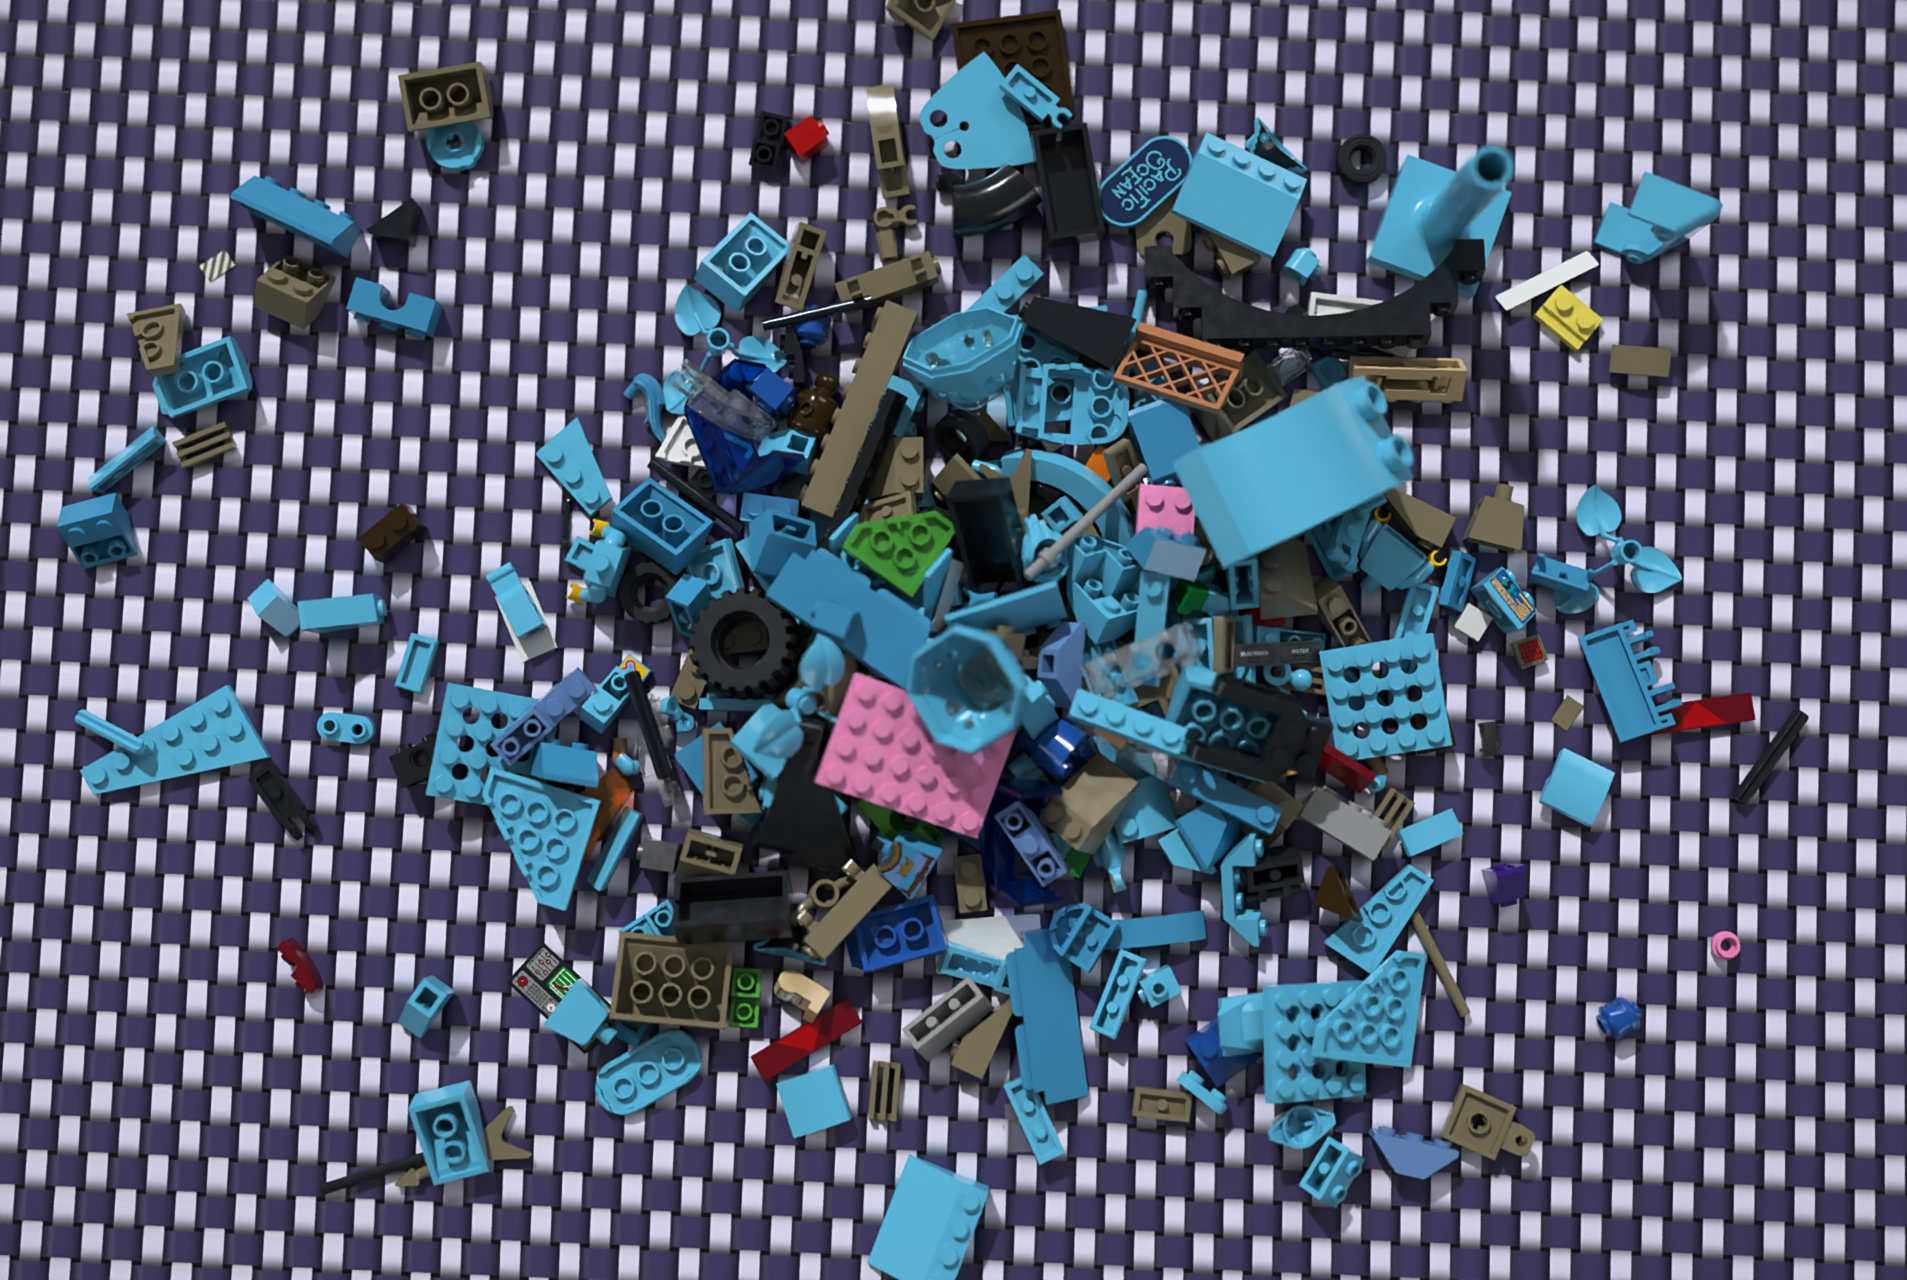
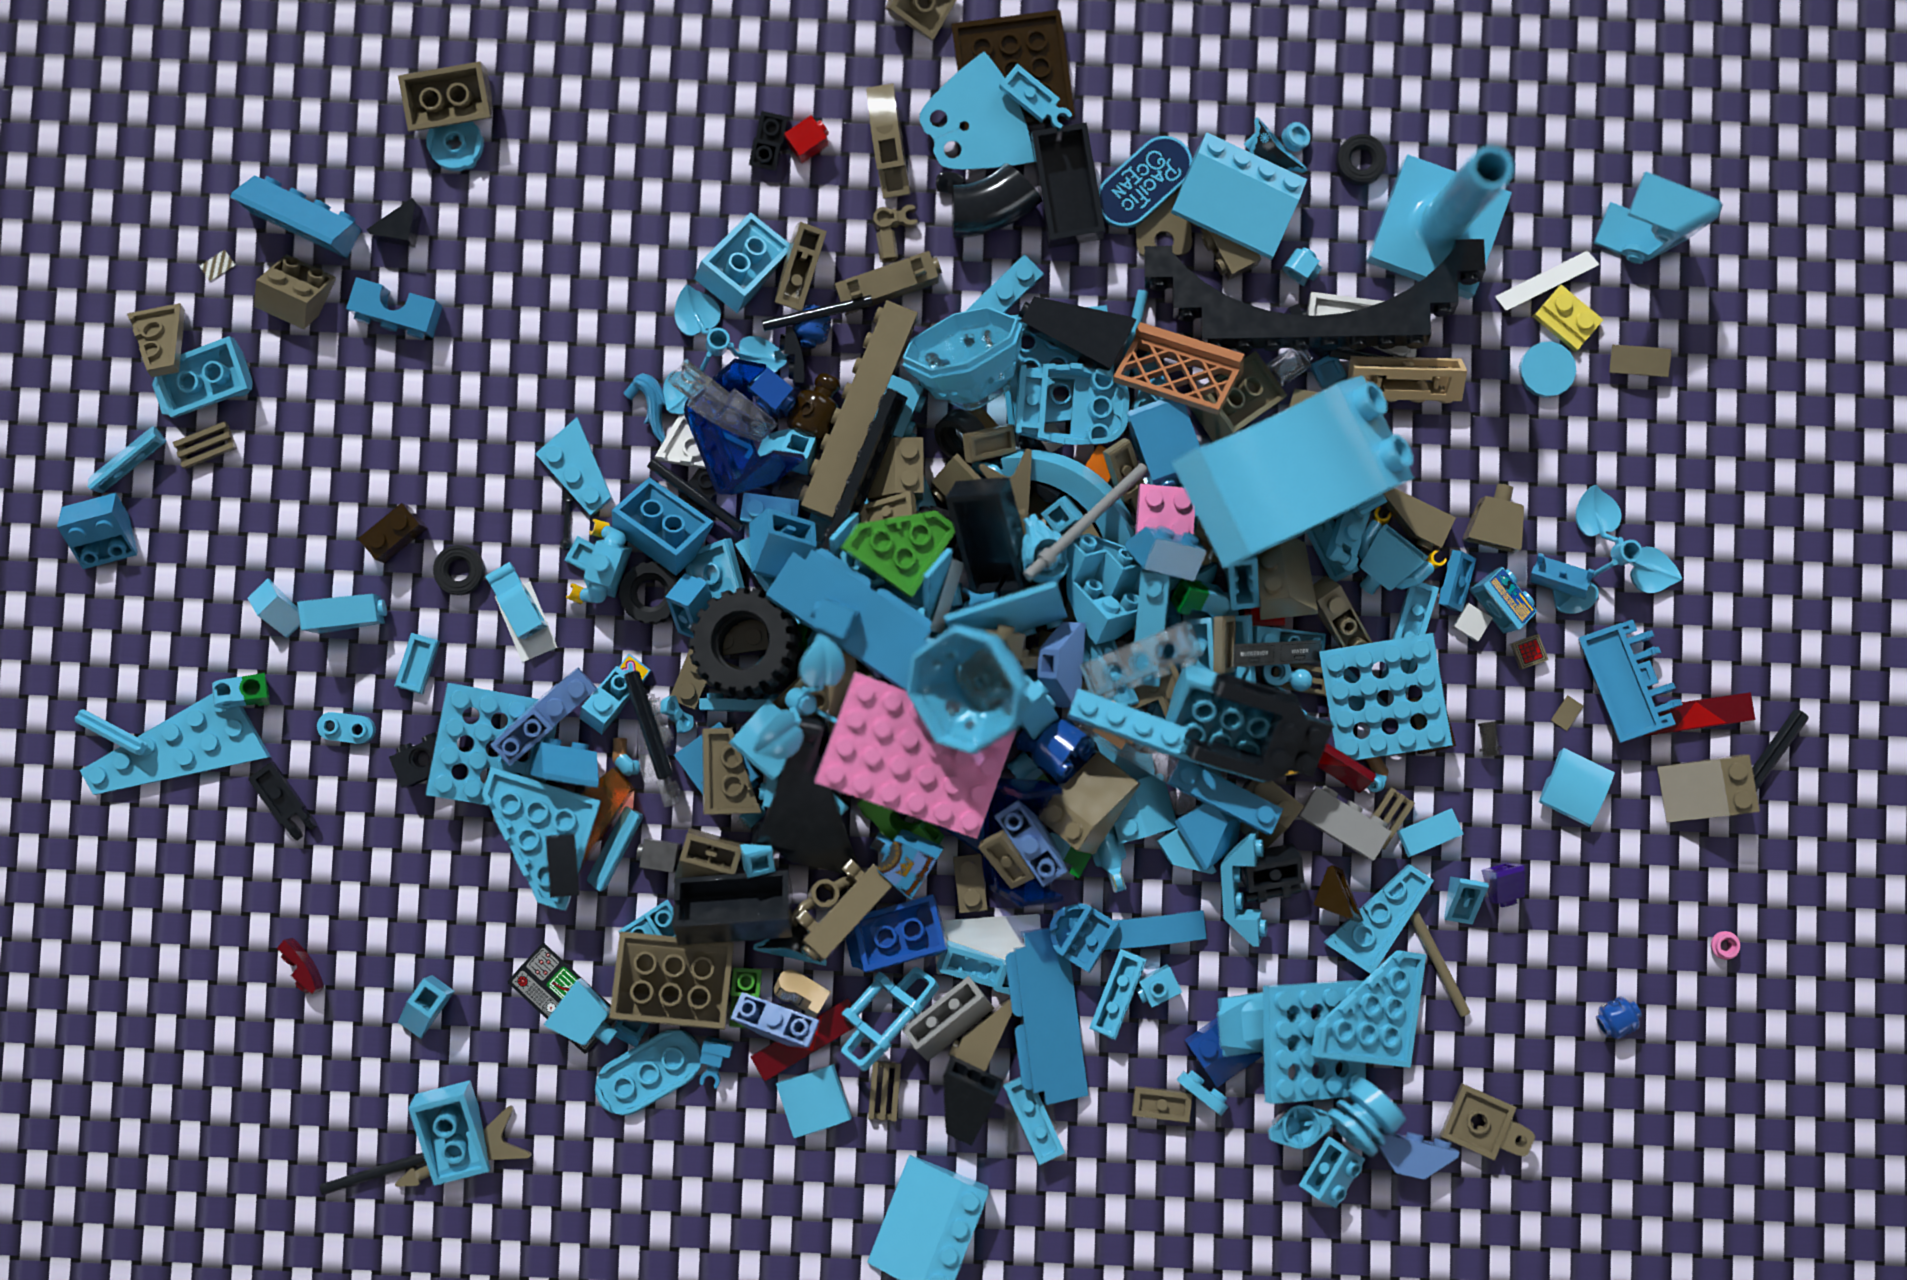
(241, 691): none -> leg
(442, 564): none -> black tyre
(562, 865): none -> black slope
(713, 1055): none -> dark azure piece
(757, 859): none -> medium azure slope
(775, 1021): none -> medium blue slope
(882, 1042): none -> medium azure bar
(967, 1098): none -> black slope
(989, 443): none -> dark tan tile
(1006, 859): none -> dark tan plate
(1296, 136): none -> medium azure tile
(1366, 1116): none -> medium azure wheel
(1464, 899): none -> medium azure slope
(1547, 369): none -> medium azure tile
(1708, 788): none -> dark tan slope

